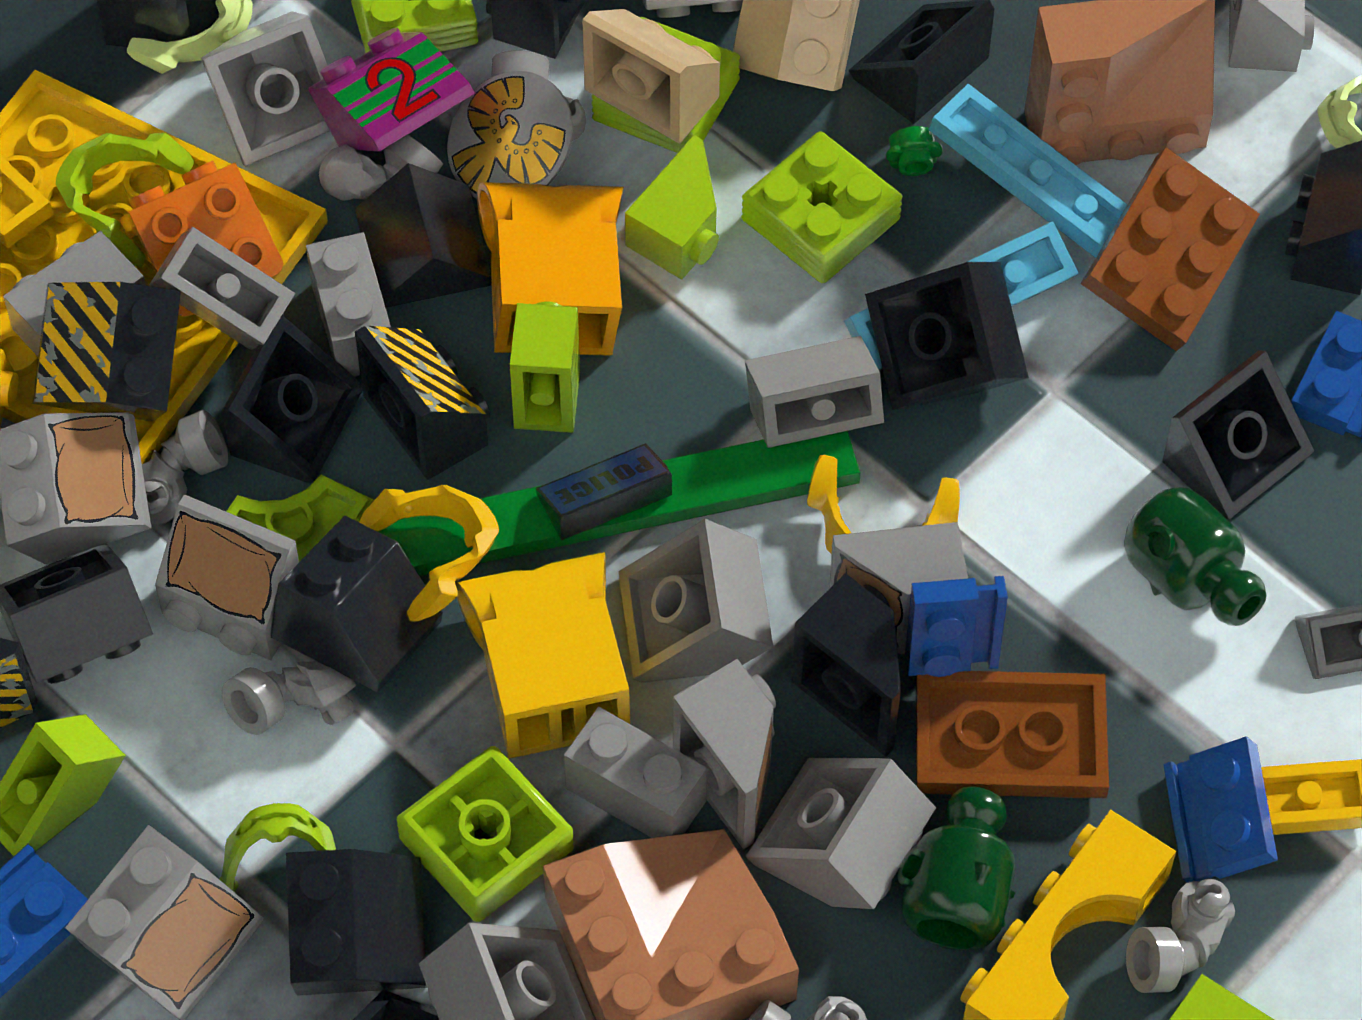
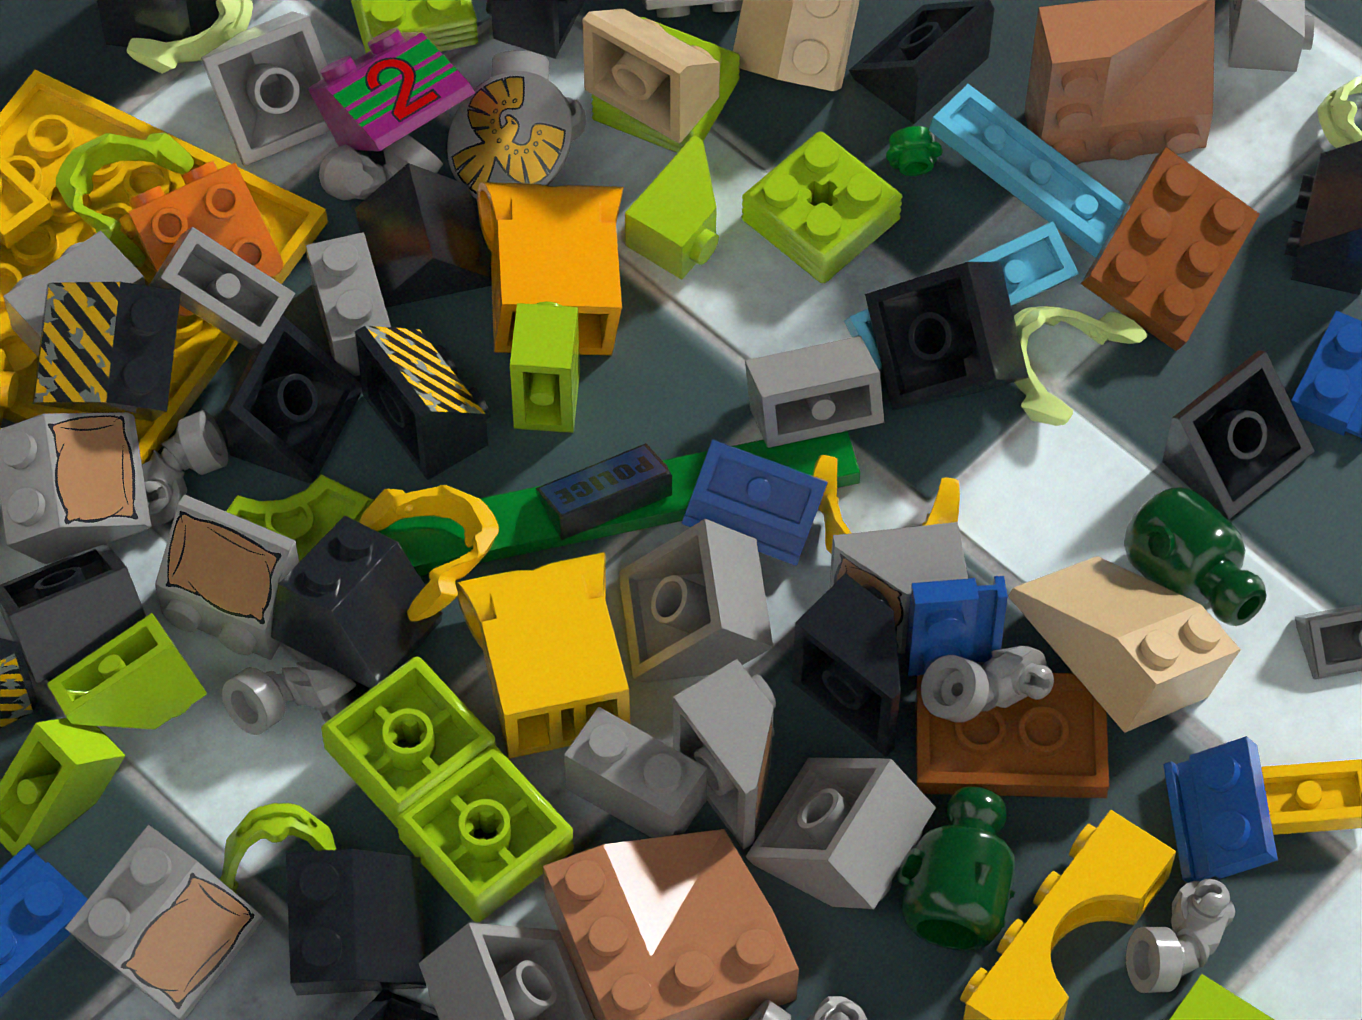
(129, 681): none -> lime slope
(409, 706): none -> lime brick
(756, 500): none -> blue plate
(962, 689): none -> light grey arm
(1115, 327): none -> yellowish green helmet
(1128, 639): none -> tan slope

